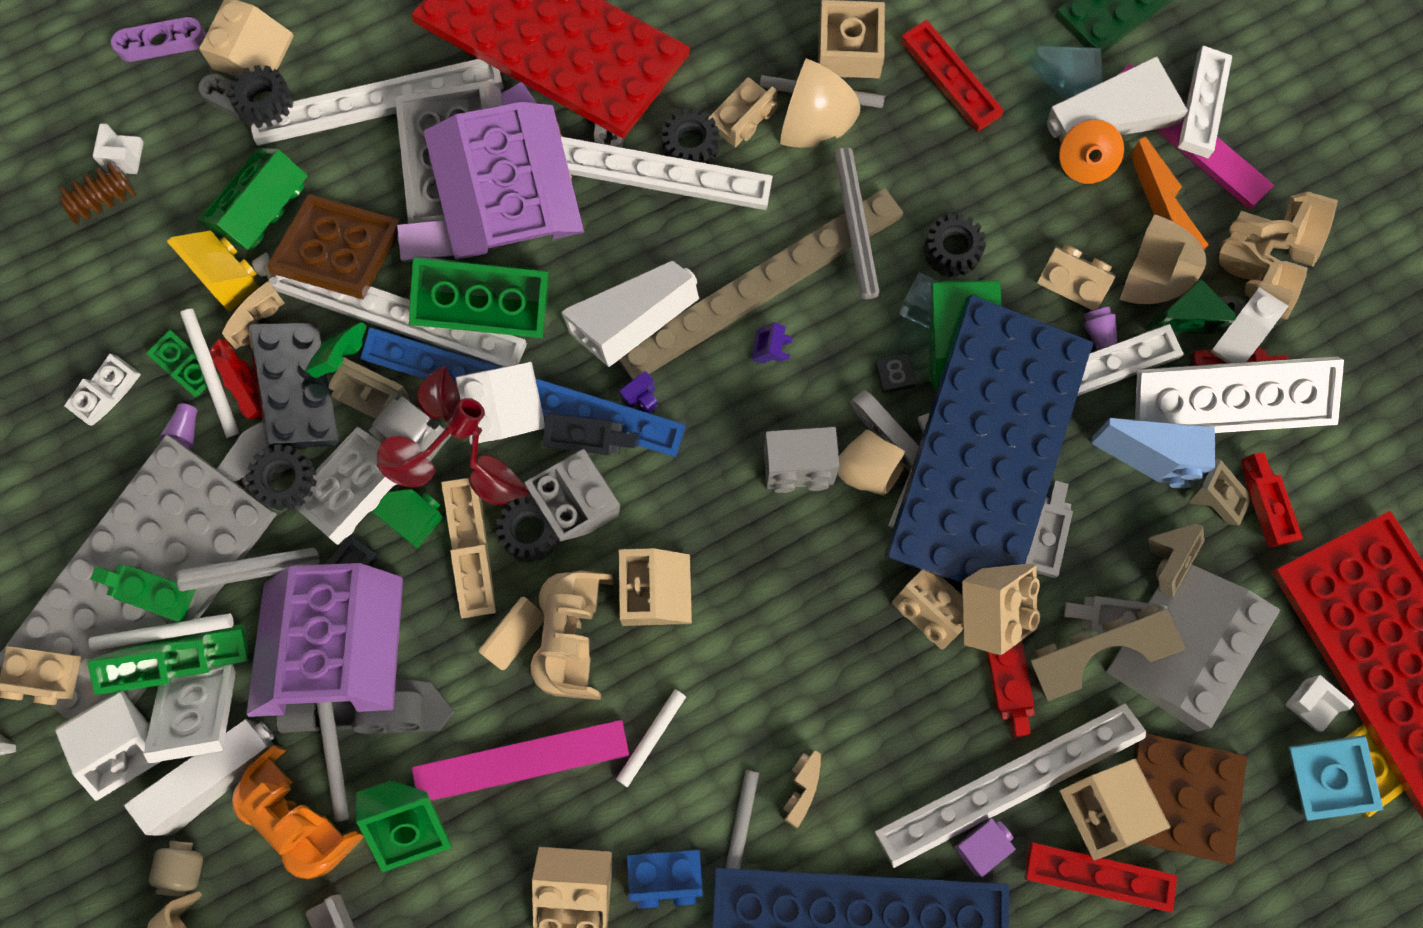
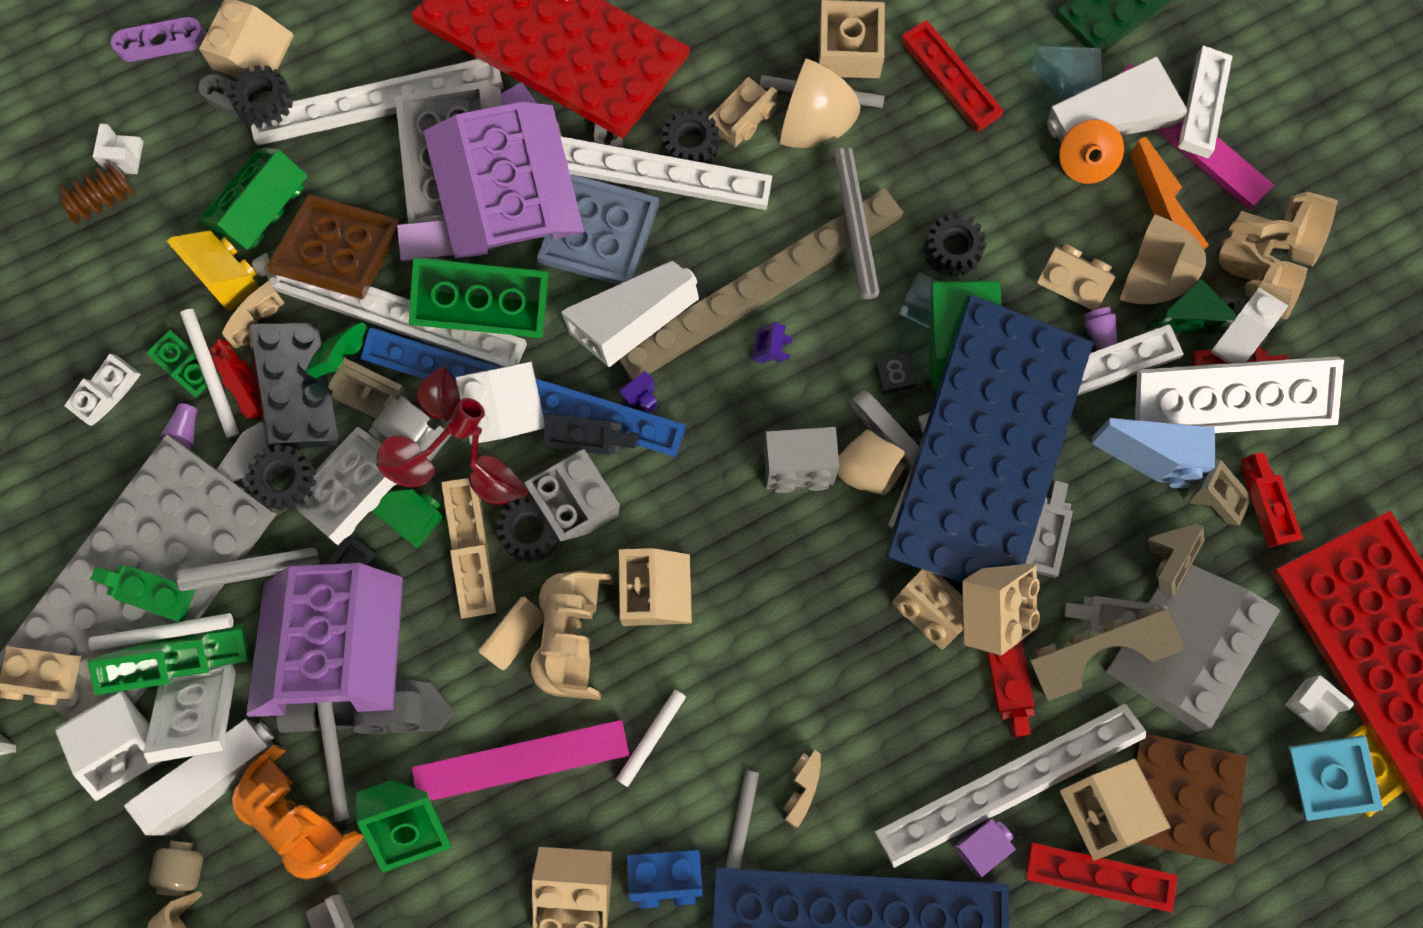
(614, 233): none -> sand blue plate

